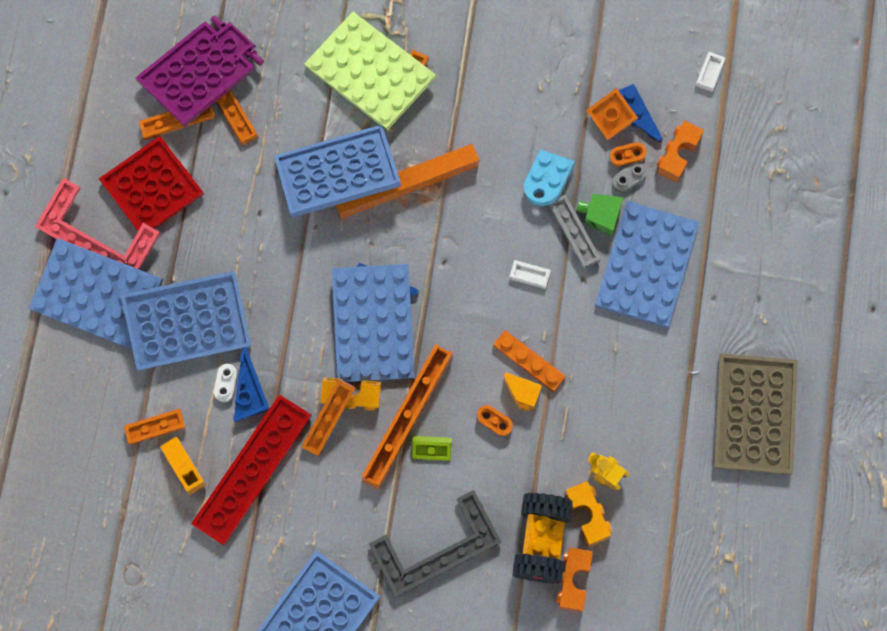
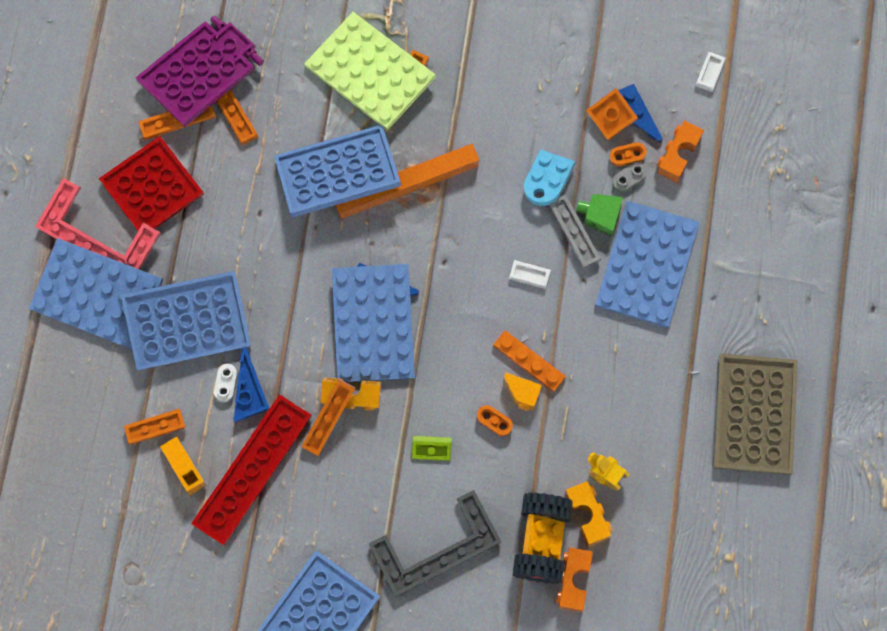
(407, 416): orange tile -> none

